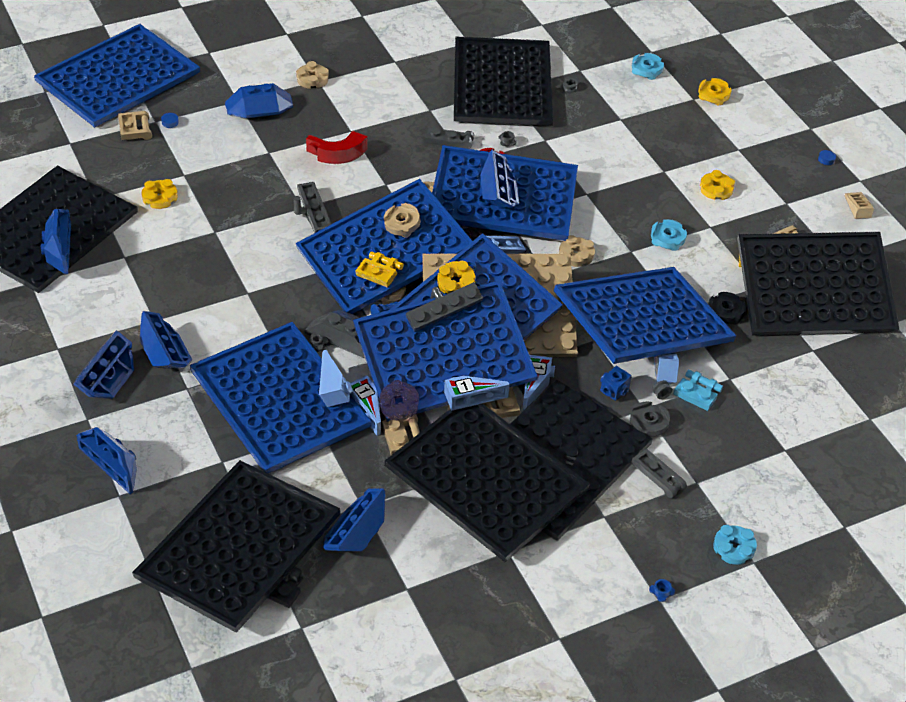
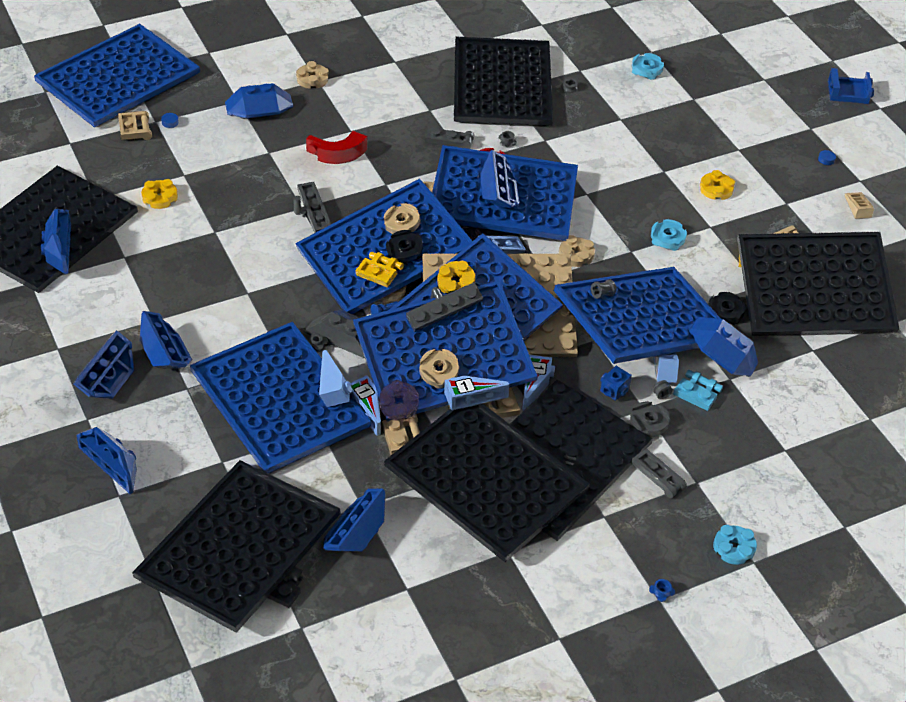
(407, 254): none -> black plate
(428, 370): none -> tan plate
(601, 289): none -> dark grey bush
(718, 97): yellow plate -> none
(725, 345): none -> blue wedge
(850, 89): none -> blue panel

